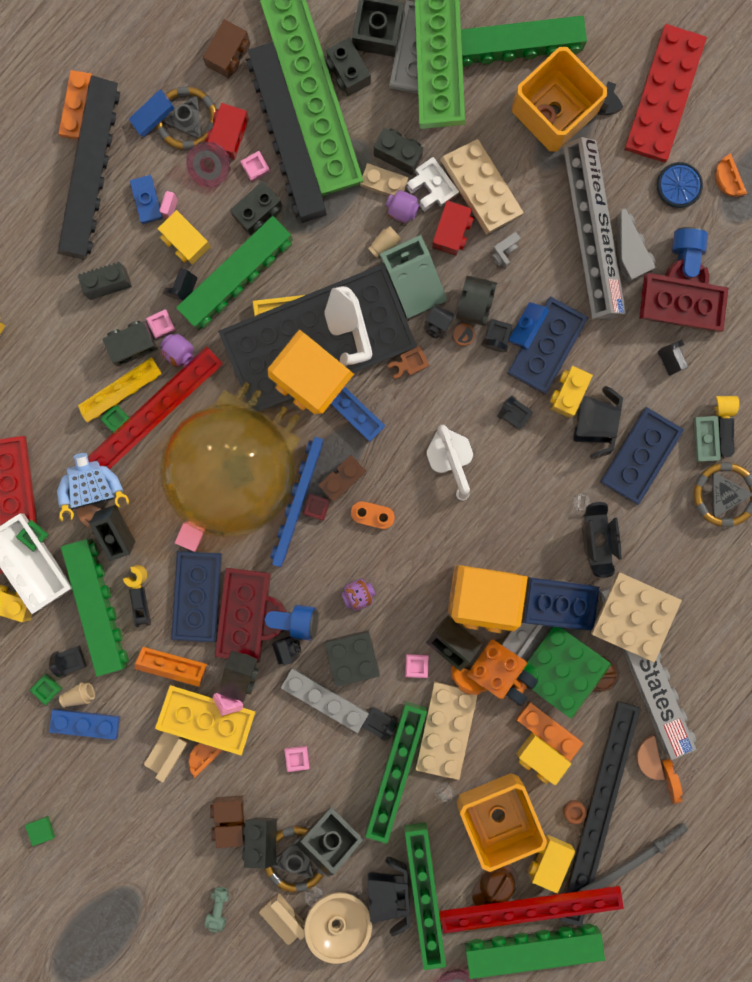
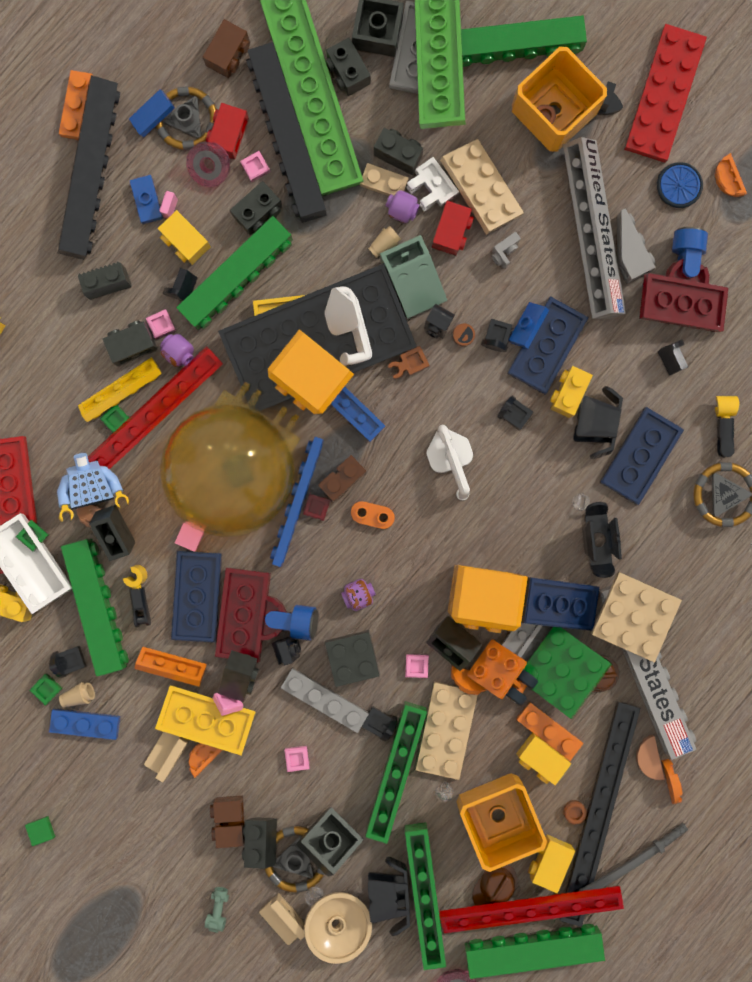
(476, 300): pearl dark grey brick -> none
(706, 438): sand green plate -> none

